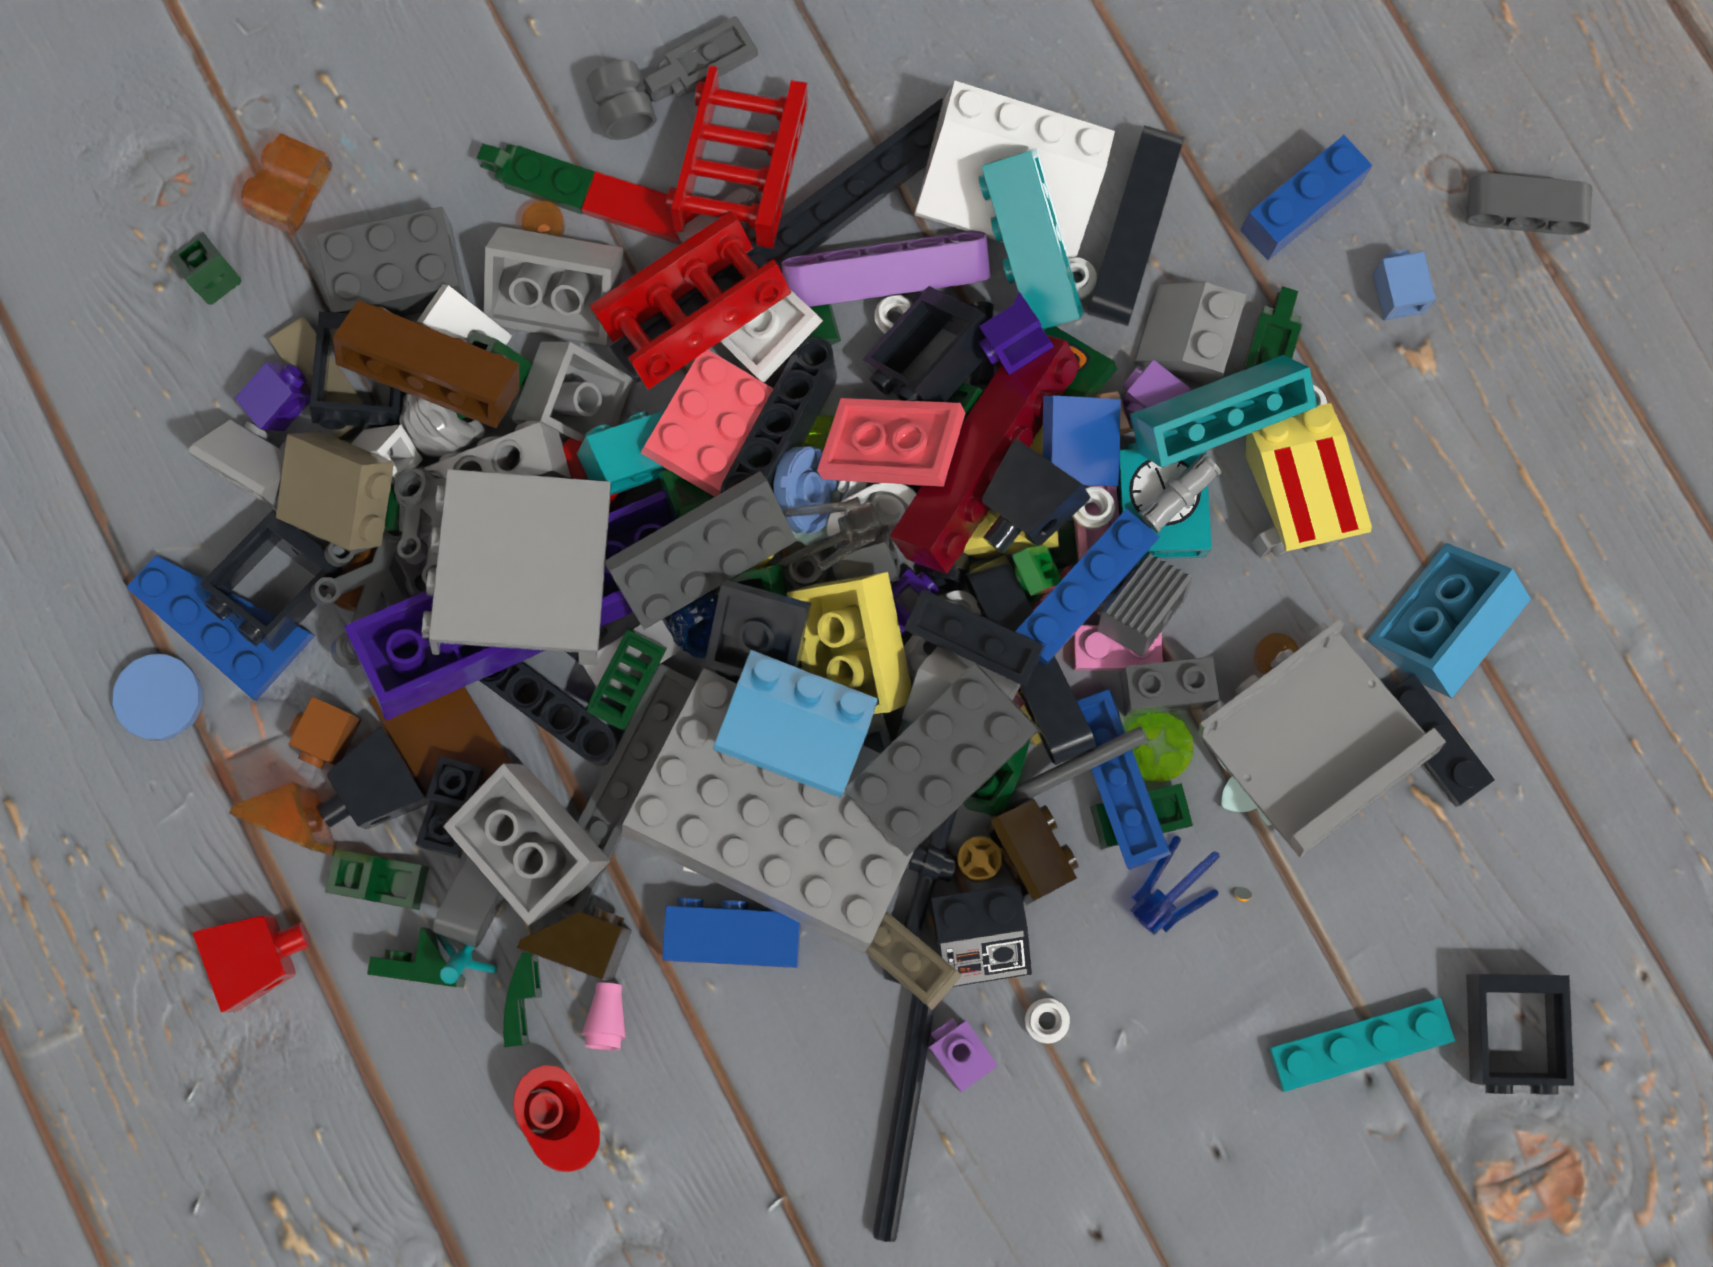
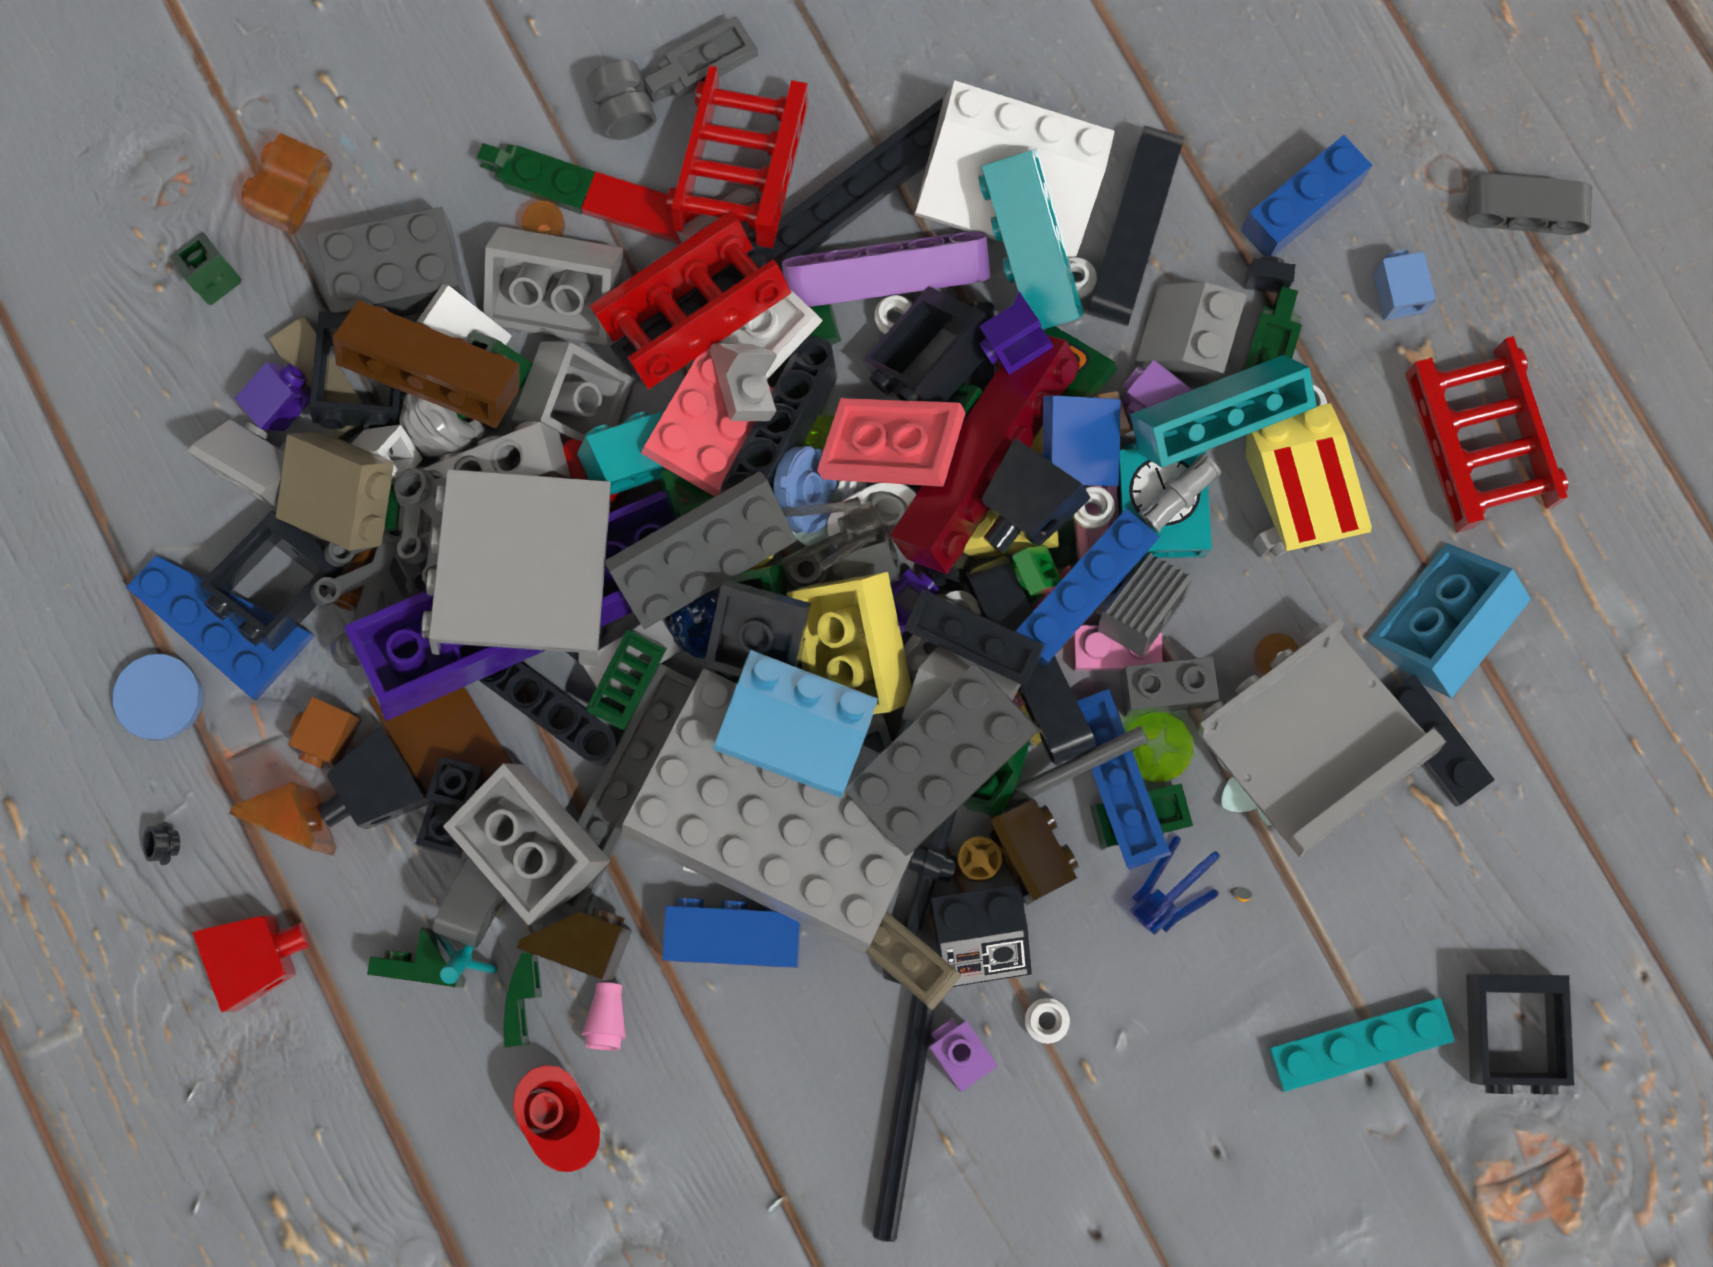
(160, 843): none -> black plate
(377, 879): dark green slope -> none
(744, 381): none -> light grey slope
(1269, 274): none -> black plate
(1456, 464): none -> red fence

